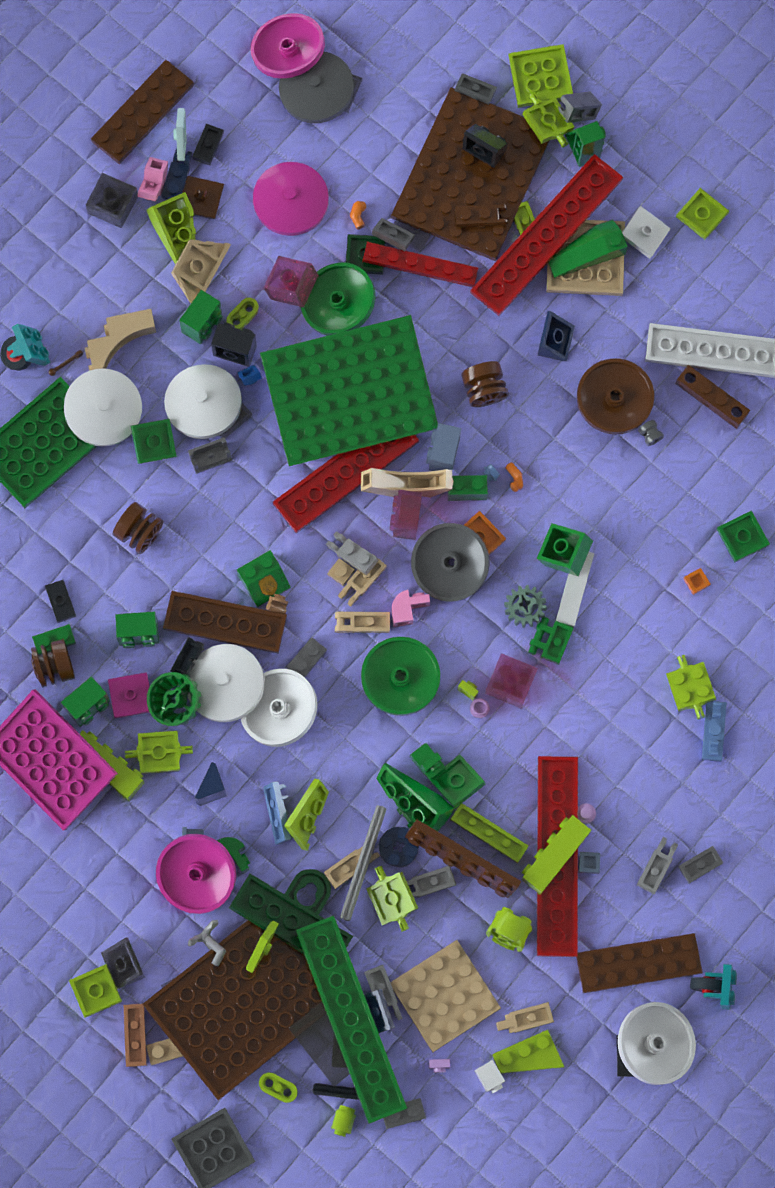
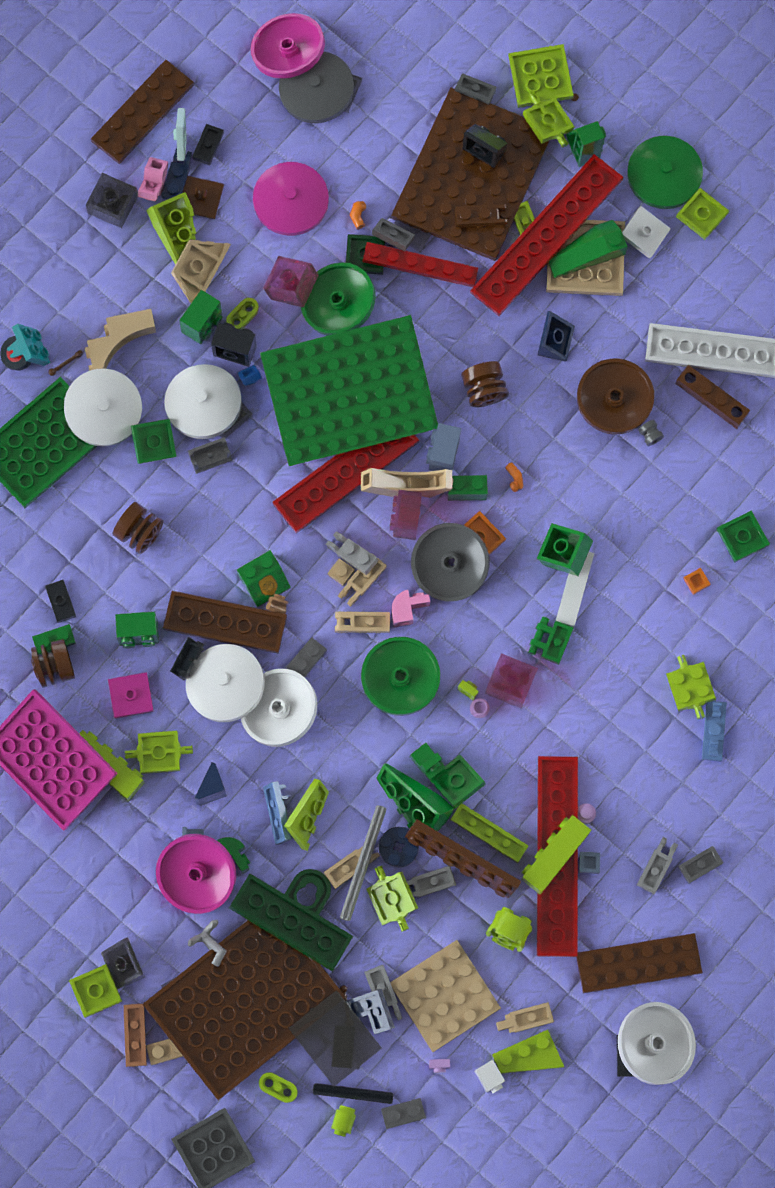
(86, 702): green brick -> none
(162, 701): green gear -> none
(262, 947): lime plate -> none
(351, 1019): green plate -> none
(491, 472): medium blue plate -> none
(532, 603): sand green gear -> none
(580, 107): flat silver hinge -> none
(664, 172): none -> green dish
(712, 985): teal plate -> none

